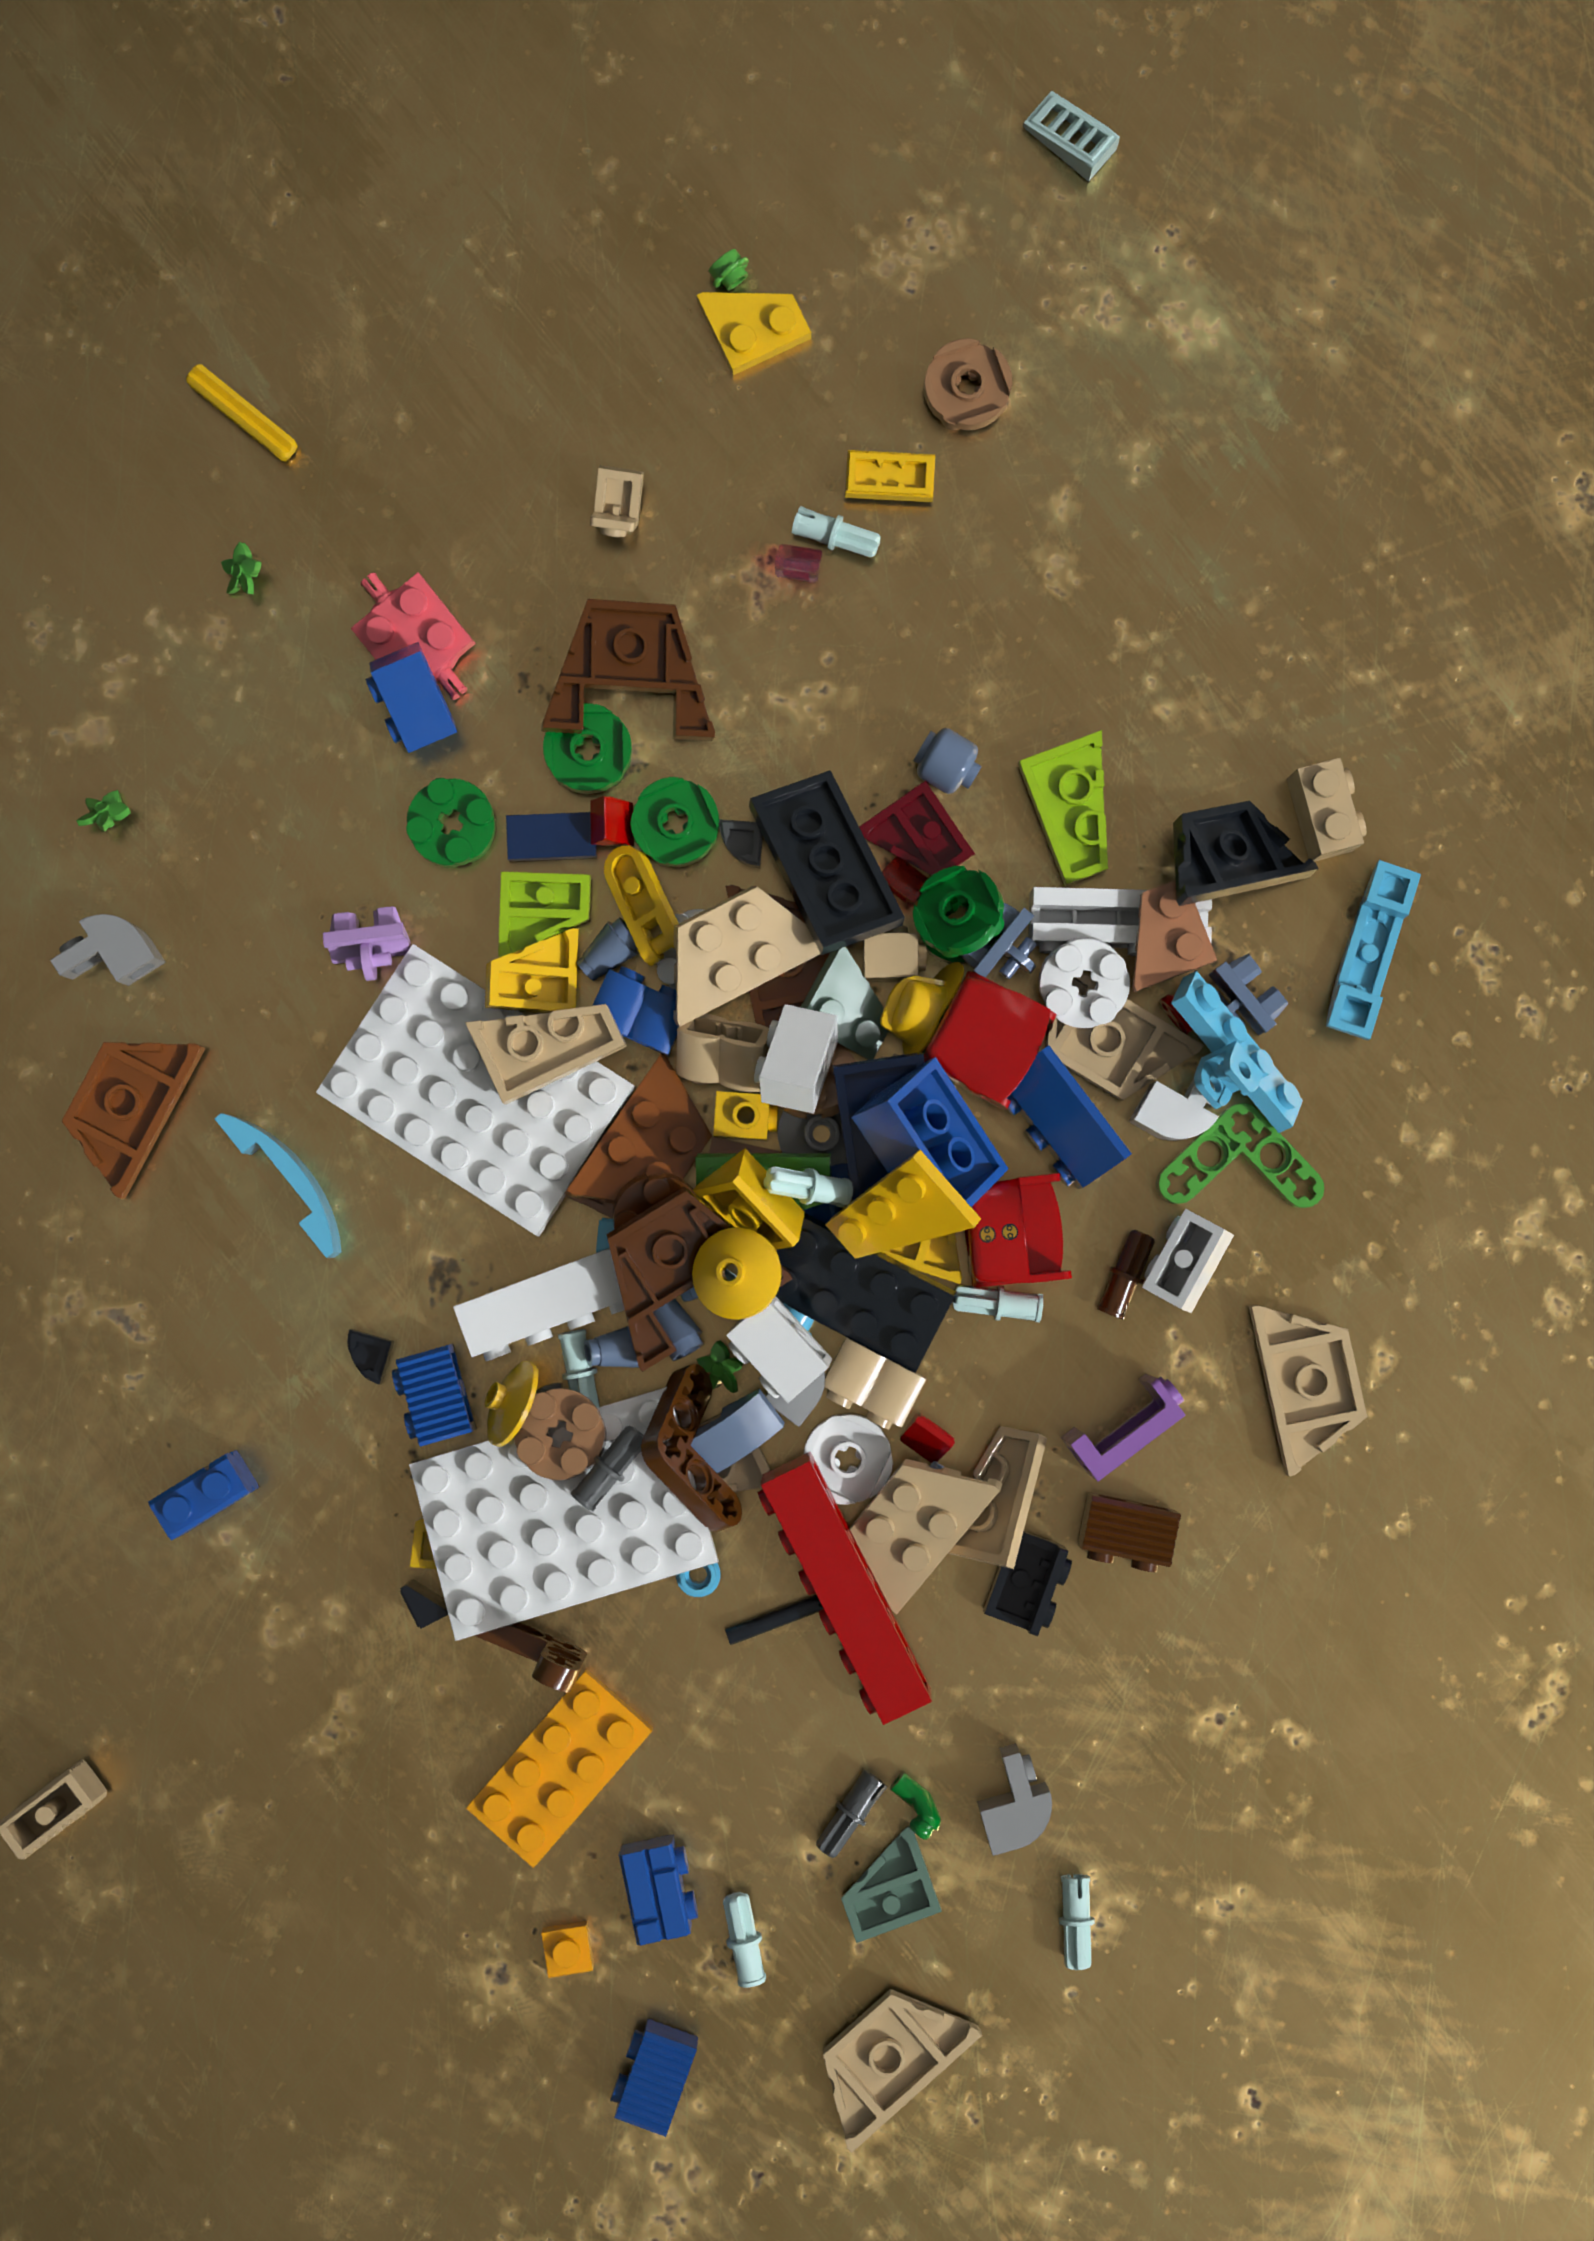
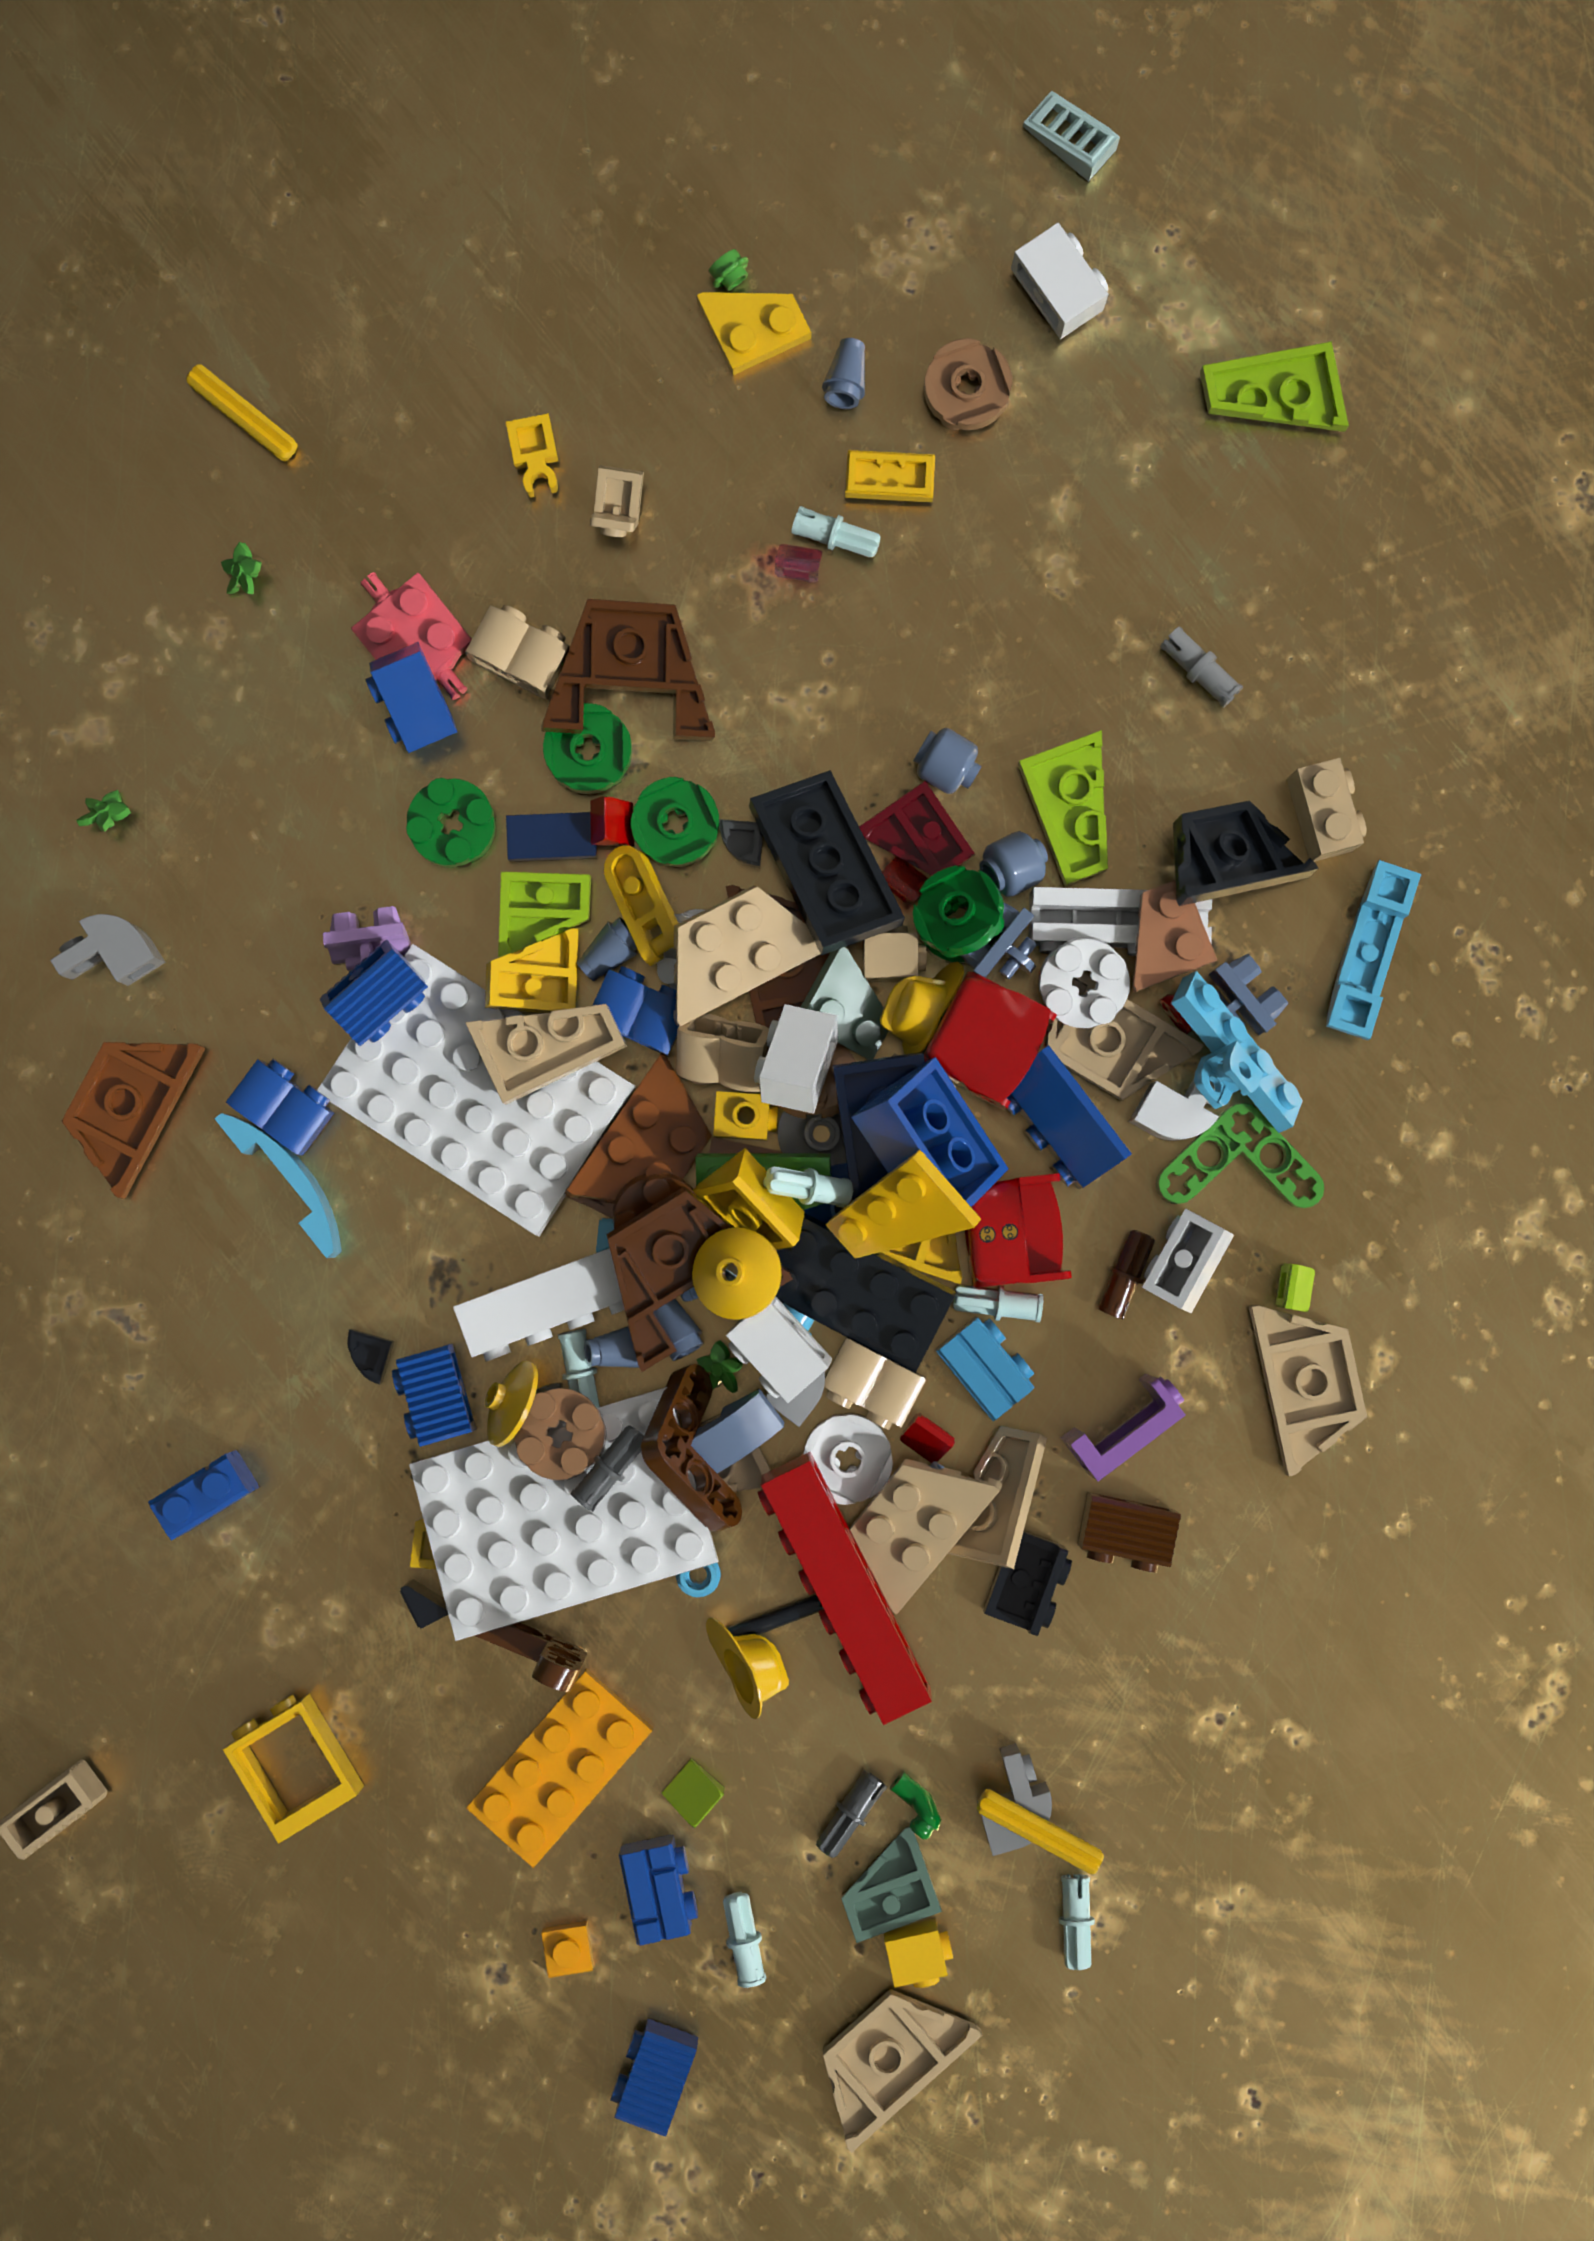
(278, 1819): none -> yellow window
(280, 1106): none -> blue brick
(374, 994): none -> blue brick
(518, 651): none -> tan brick
(533, 447): none -> yellow plate
(693, 1793): none -> lime slope
(751, 1665): none -> yellow piece
(846, 376): none -> sand blue cone
(918, 1953): none -> yellow brick
(985, 1367): none -> dark azure brick
(1015, 863): none -> sand blue head
(1040, 1831): none -> yellow axle
(1060, 280): none -> white brick
(1201, 666): none -> light grey pin
(1279, 387): none -> lime wing
(1295, 1287): none -> lime slope

